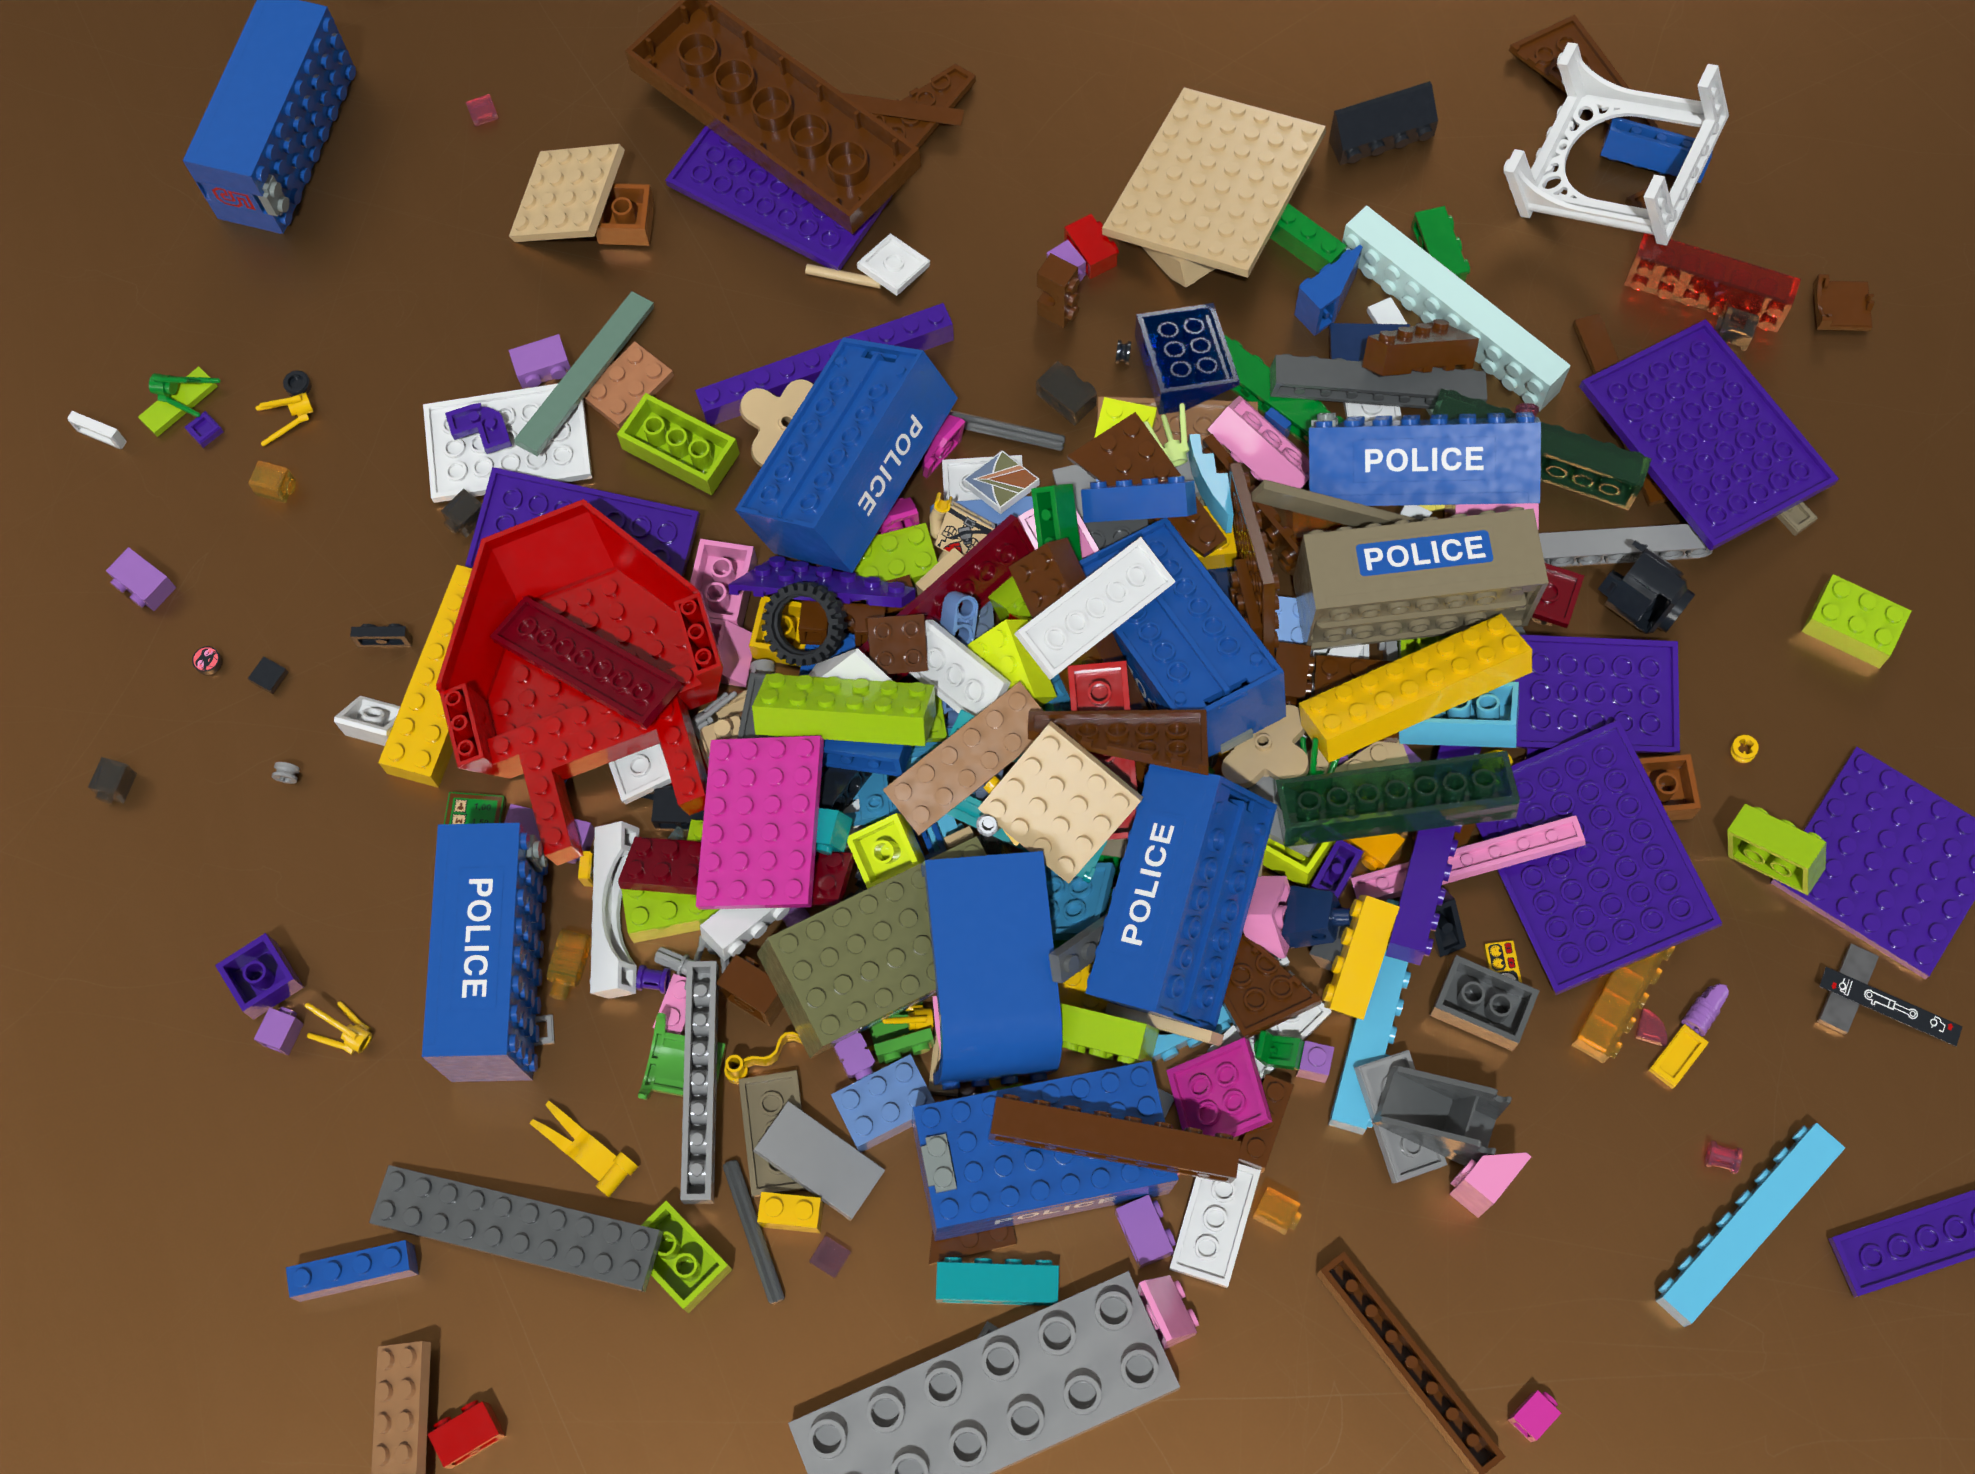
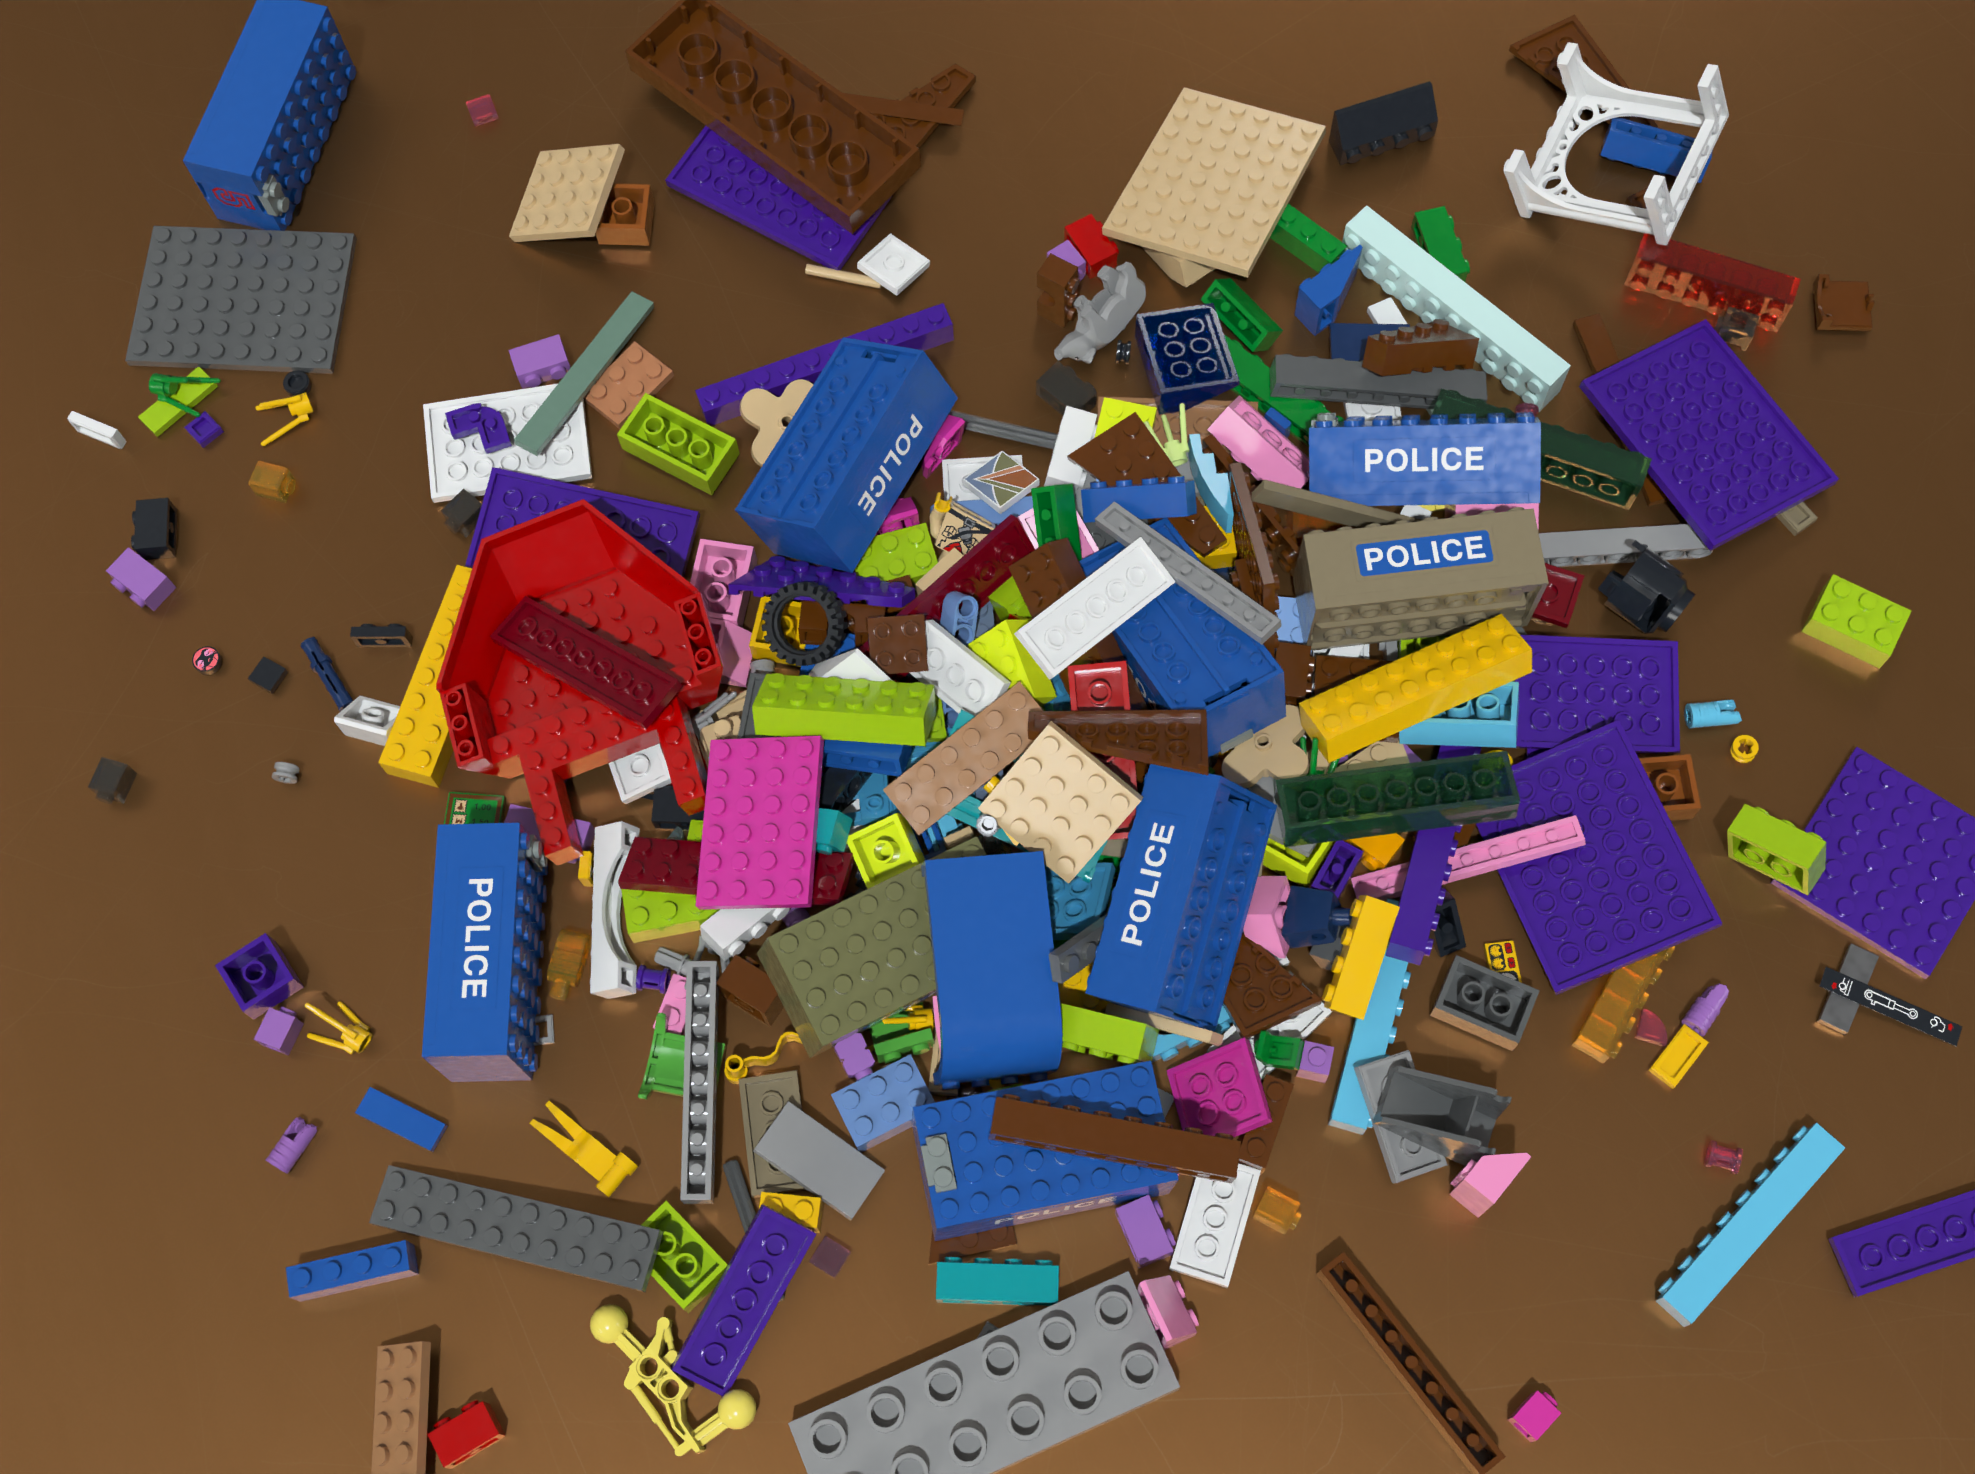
(155, 528): none -> black brick
(242, 299): none -> dark grey plate
(291, 1145): none -> medium lavender hinge
(323, 666): none -> dark blue pin
(401, 1119): none -> blue tile
(735, 1408): none -> light yellow piece
(743, 1300): none -> dark purple plate
(1075, 431): none -> white brick
(1104, 315): none -> light grey animal
(1192, 574): none -> light grey plate
(1242, 315): none -> green brick
(1711, 714): none -> medium azure hinge

